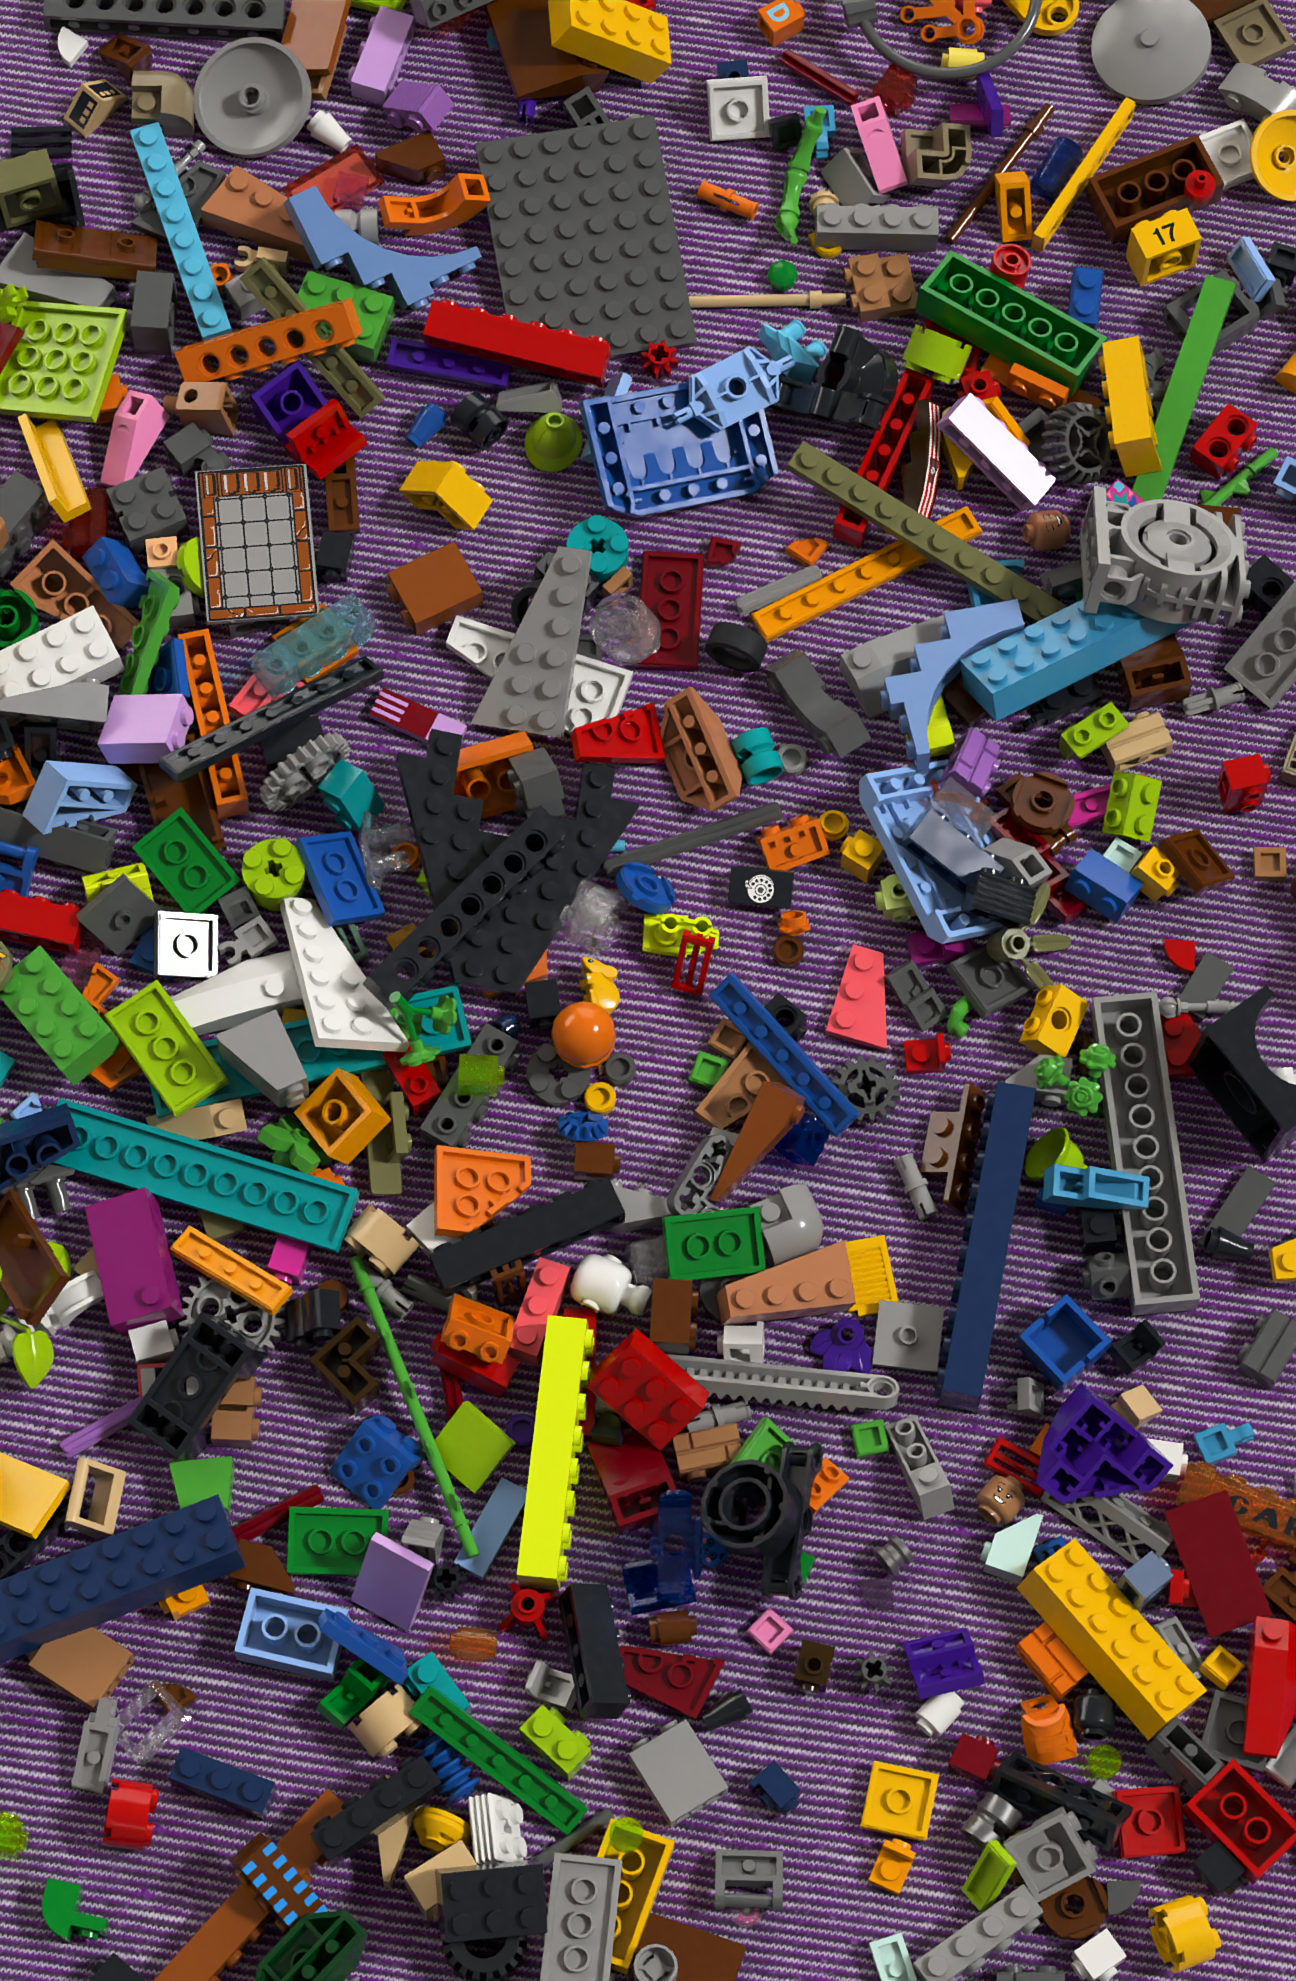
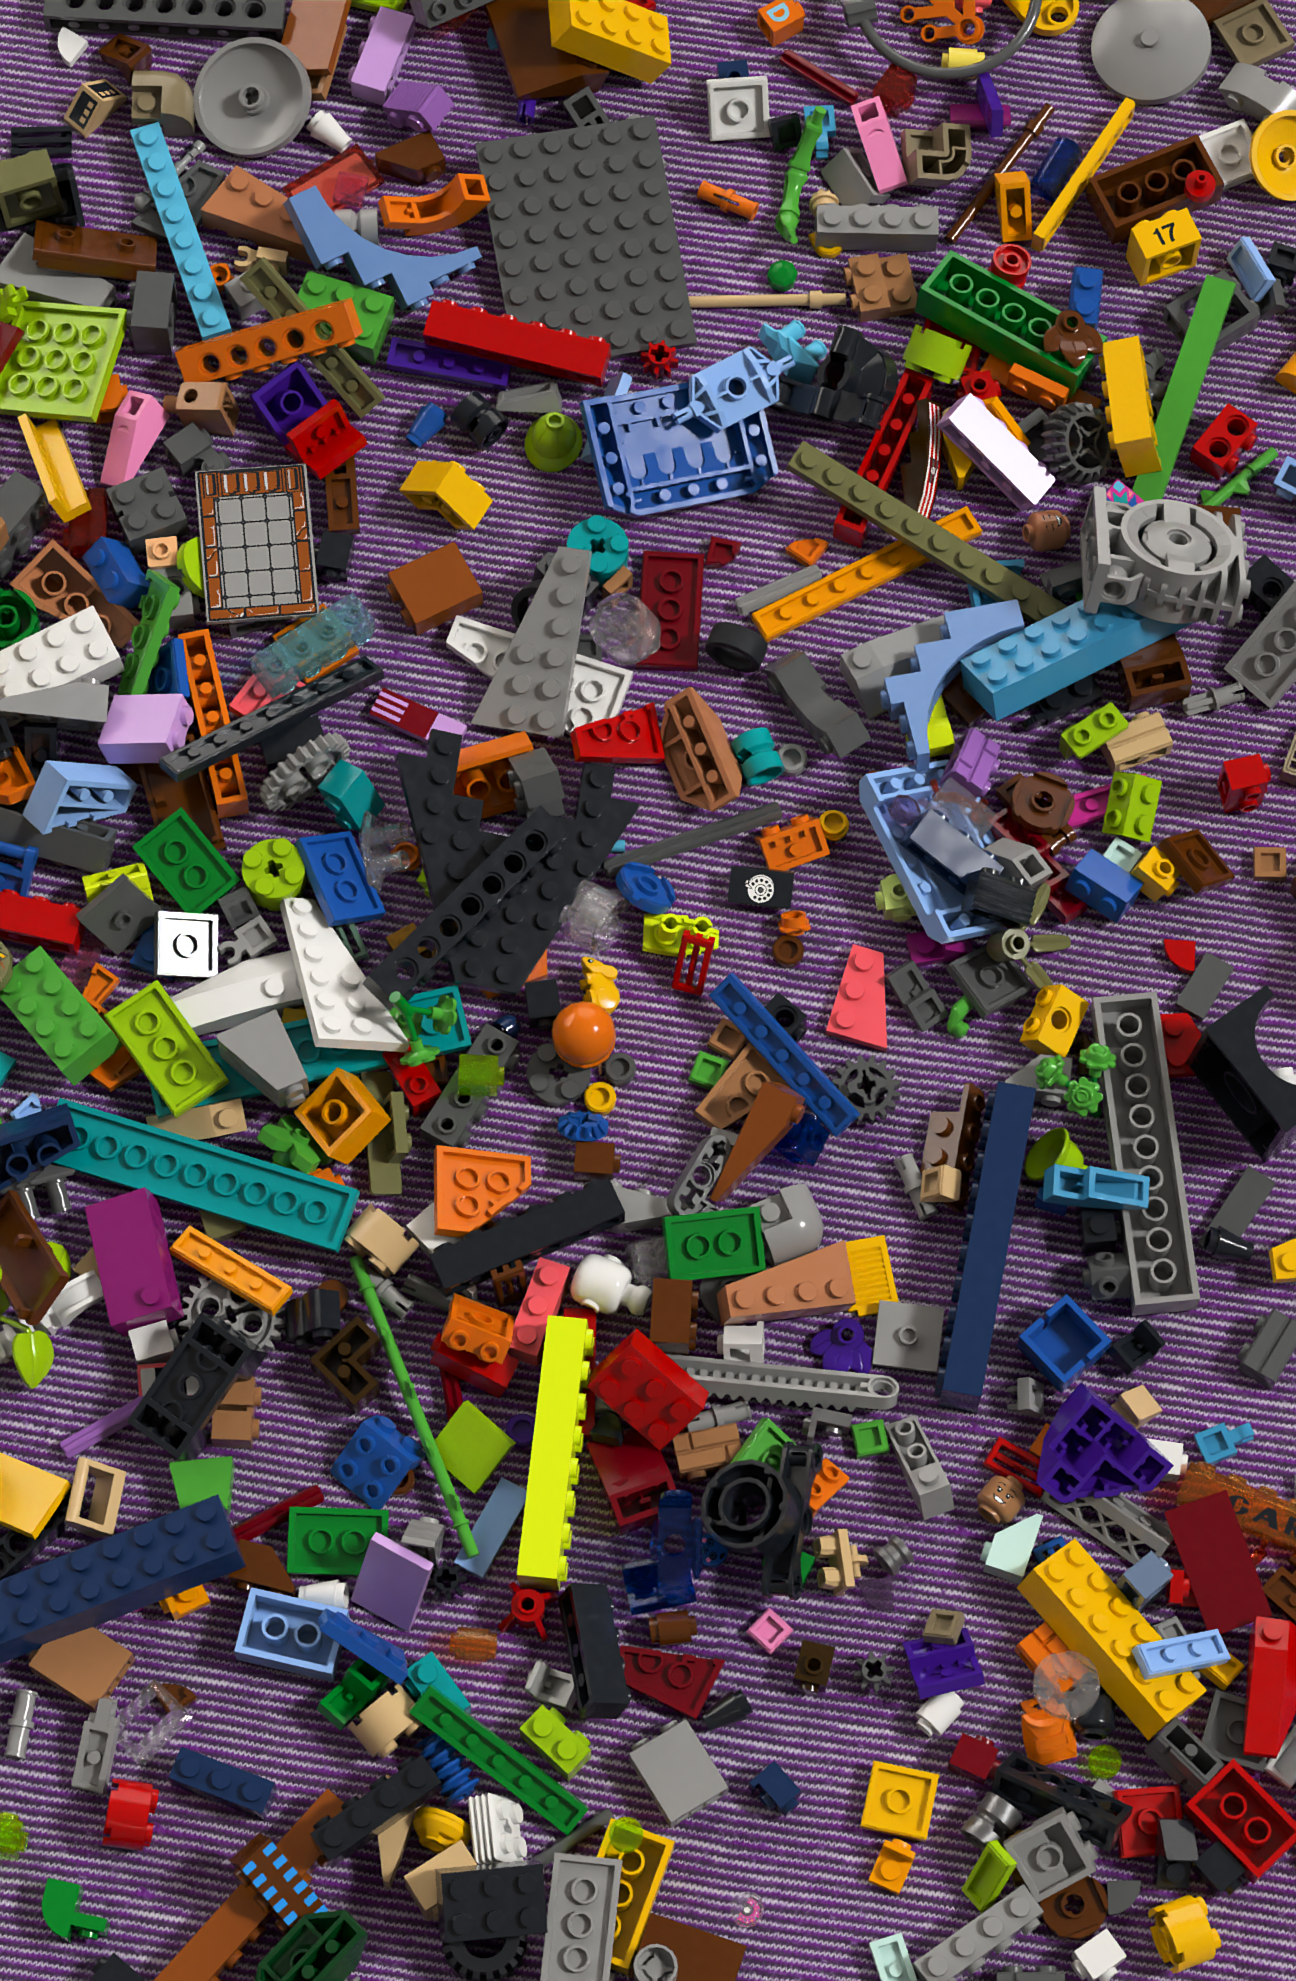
(20, 1724): none -> light grey pin
(289, 1260): dark pink brick -> none
(328, 1593): none -> white cone
(749, 1869): dark grey plate -> none
(830, 1422): none -> flat silver bracket
(843, 1562): none -> tan hips
(861, 855): yellow brick -> none
(904, 810): none -> clear purple tile
(926, 1055): red bracket -> none
(940, 1184): none -> tan slope
(943, 1627): none -> dark tan tile
(1062, 1666): none -> clear plate
(1072, 342): none -> reddish brown plate
(1173, 1007): light grey piece -> none
(1174, 1853): none -> black slope
(1181, 1654): none -> light blue tile

